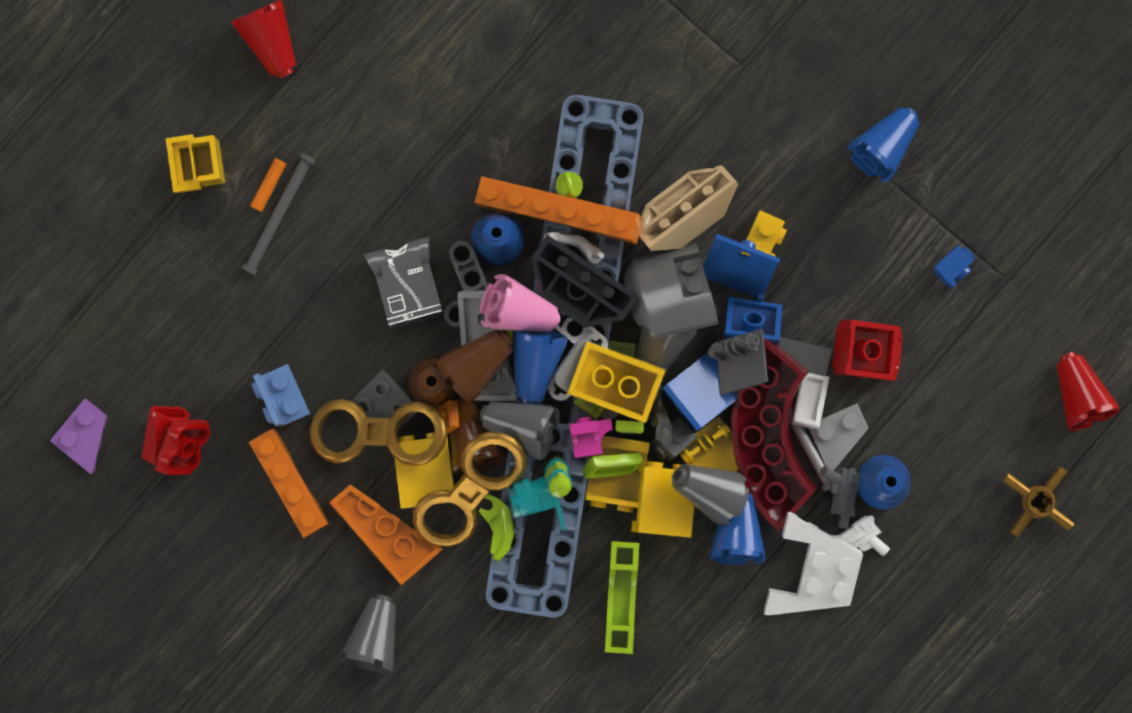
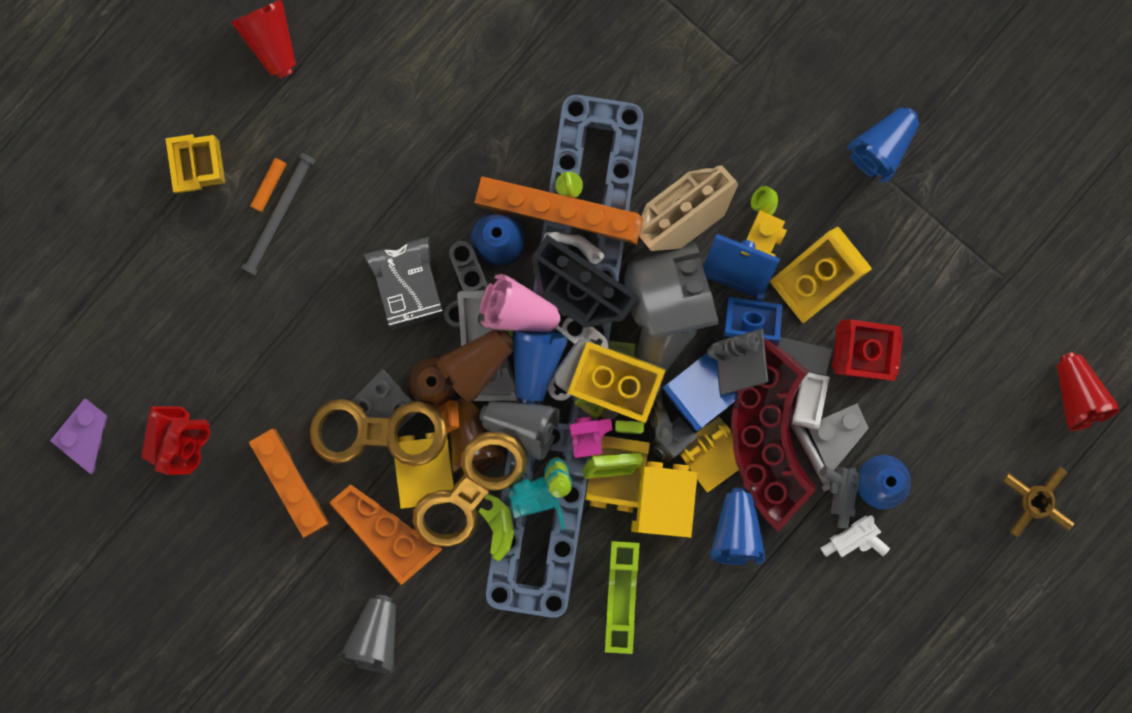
(281, 396): medium blue bracket -> none
(713, 491): dark grey cone -> none
(765, 200): none -> lime tile
(820, 274): none -> yellow slope
(827, 573): white wing -> none
(954, 266): blue brick -> none

